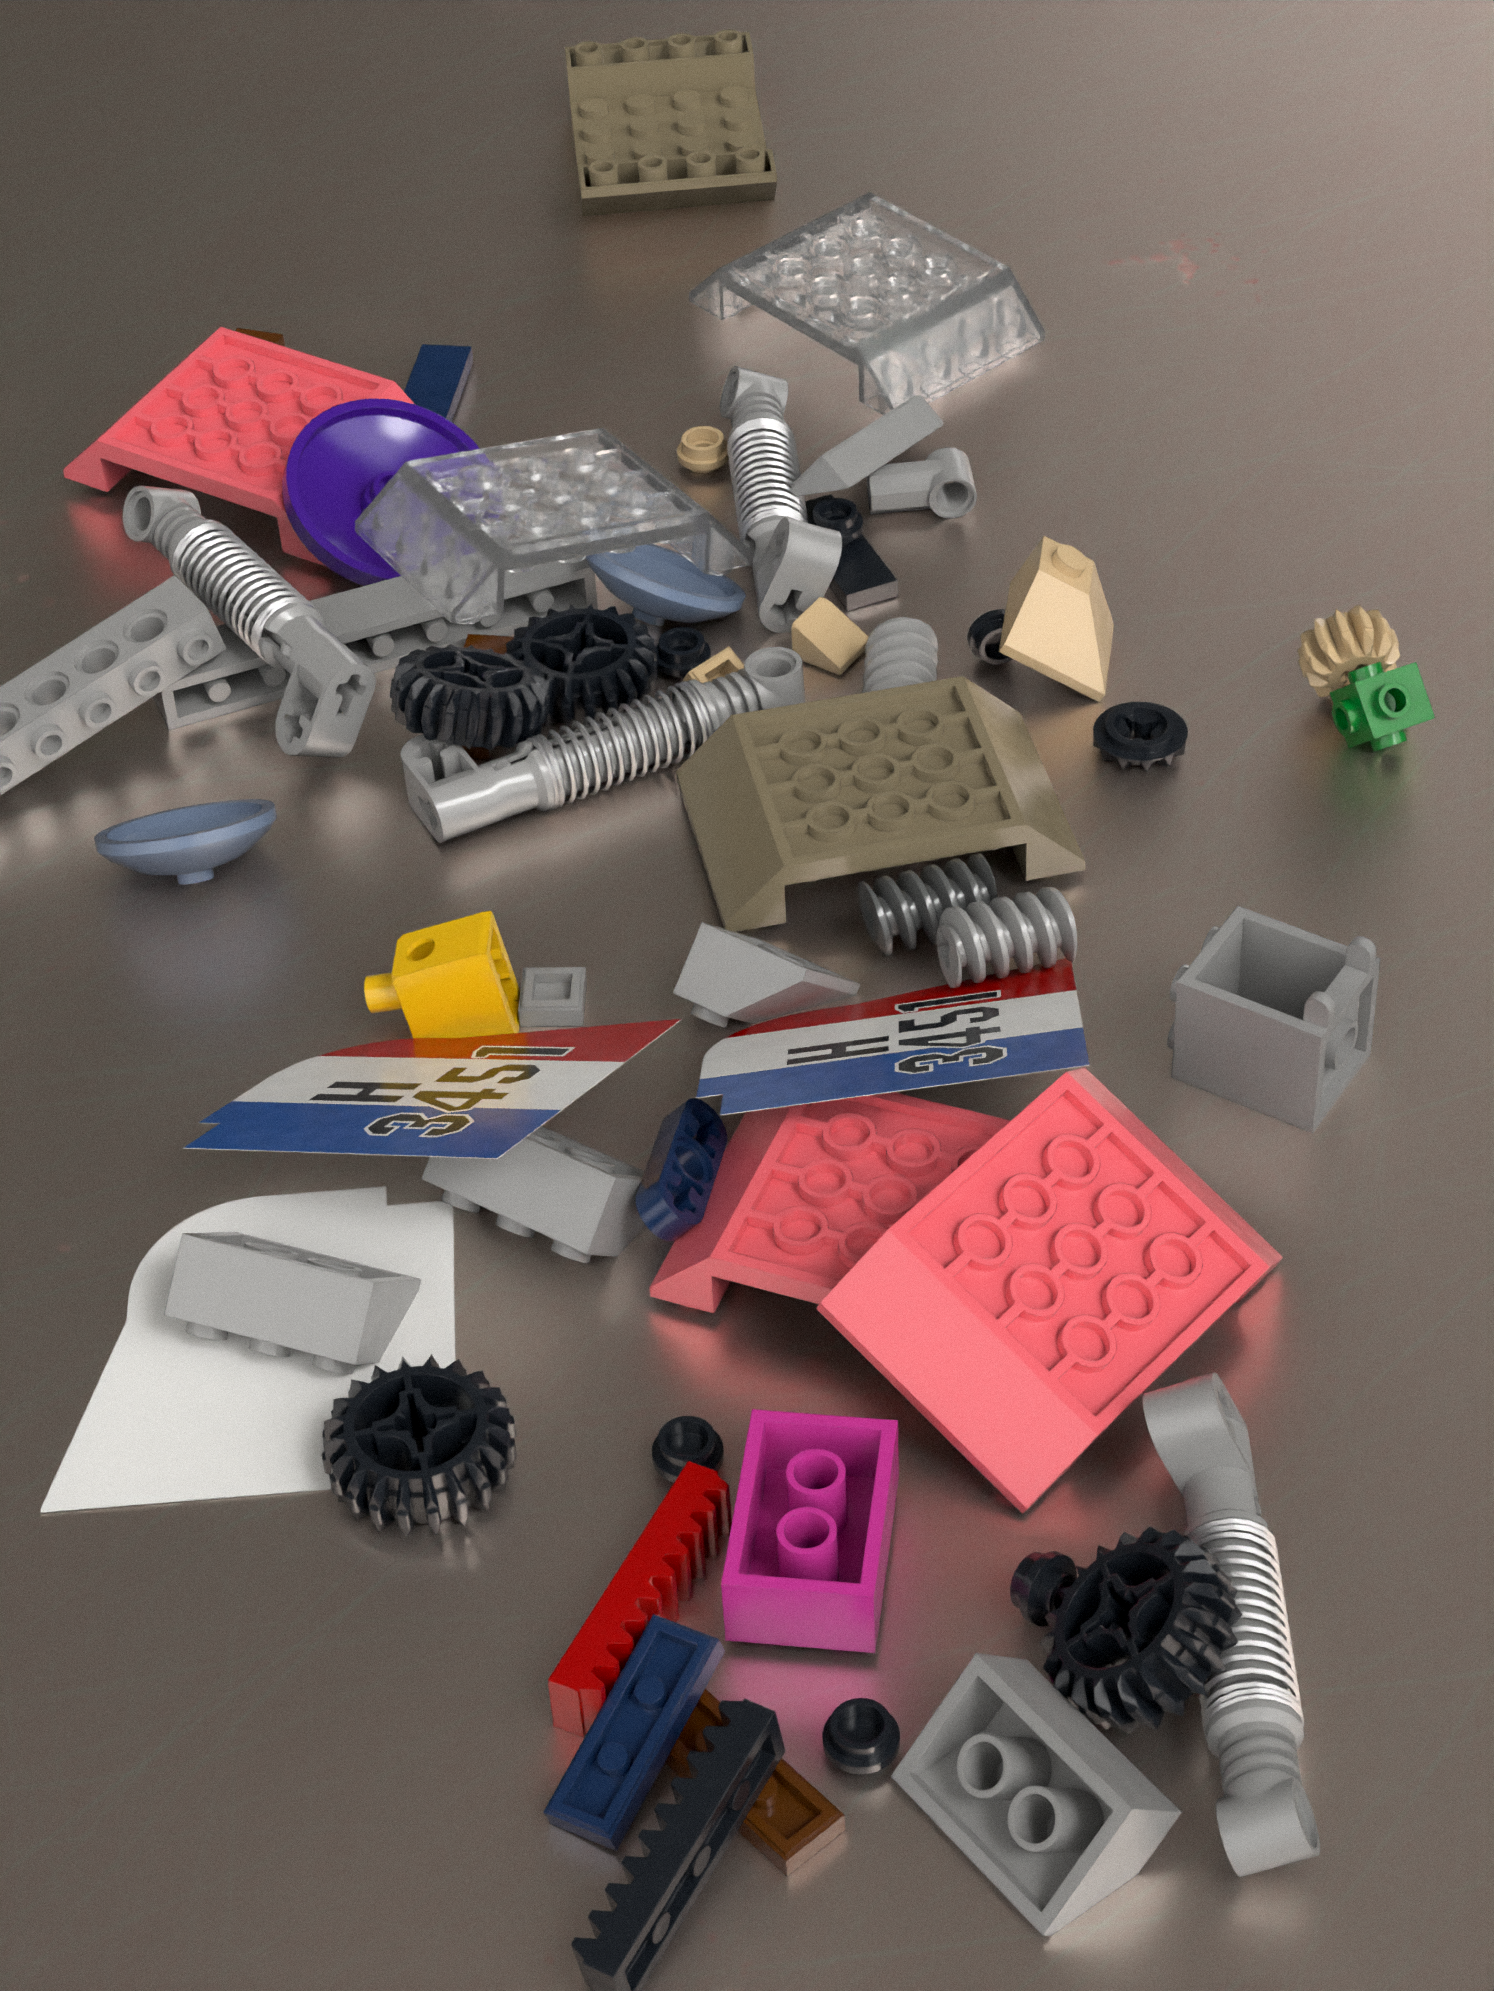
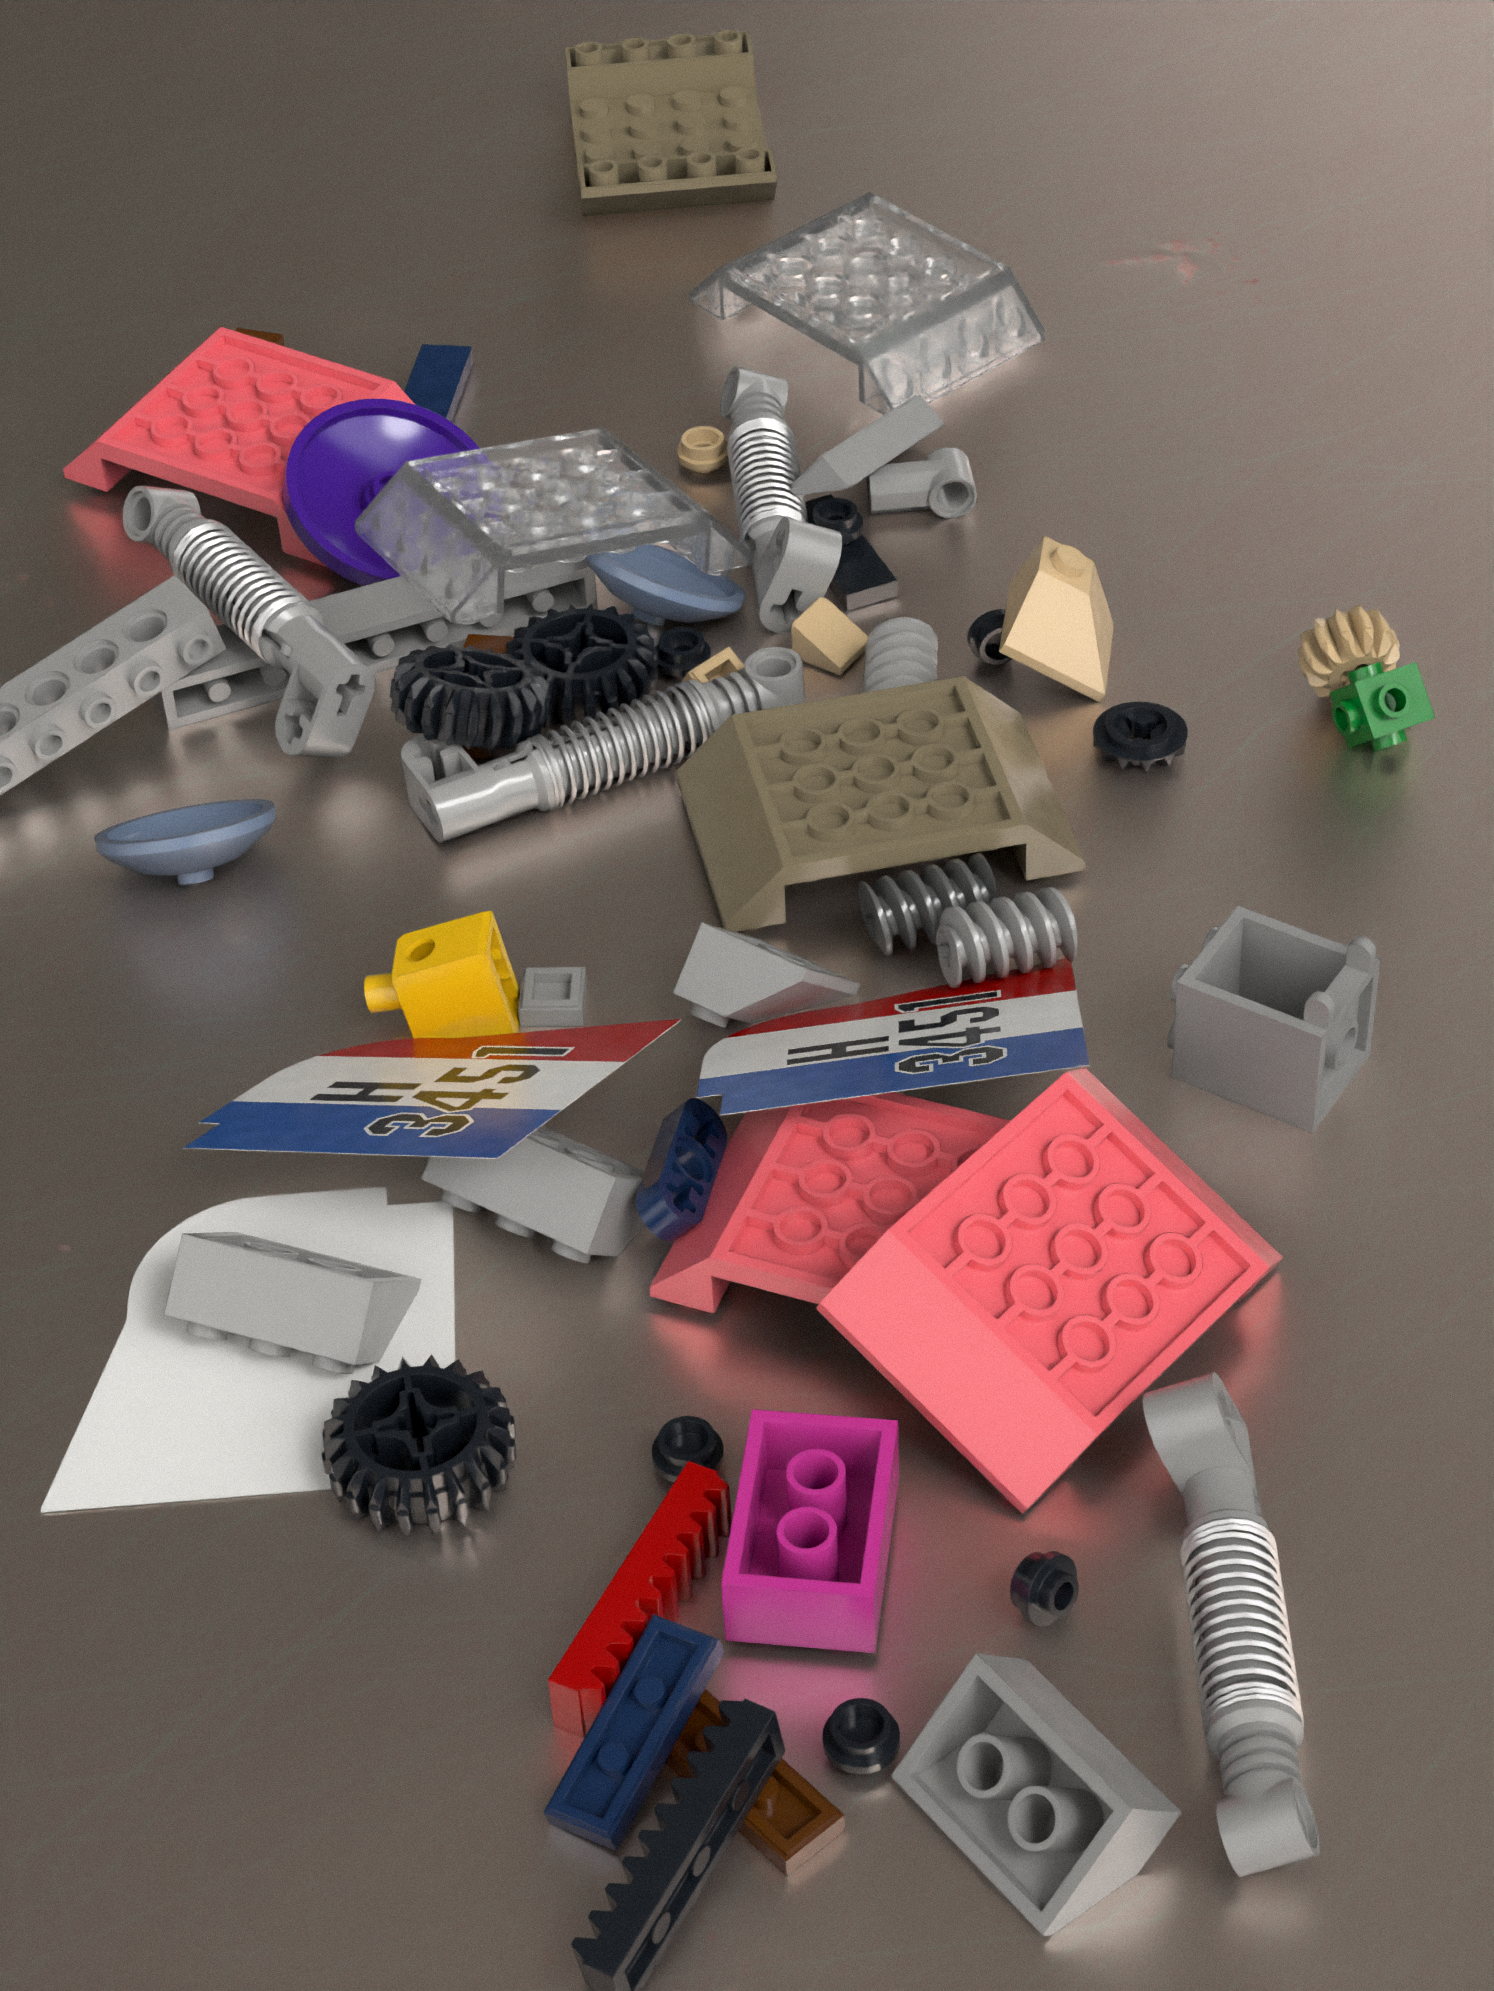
(1141, 1630): black gear -> none

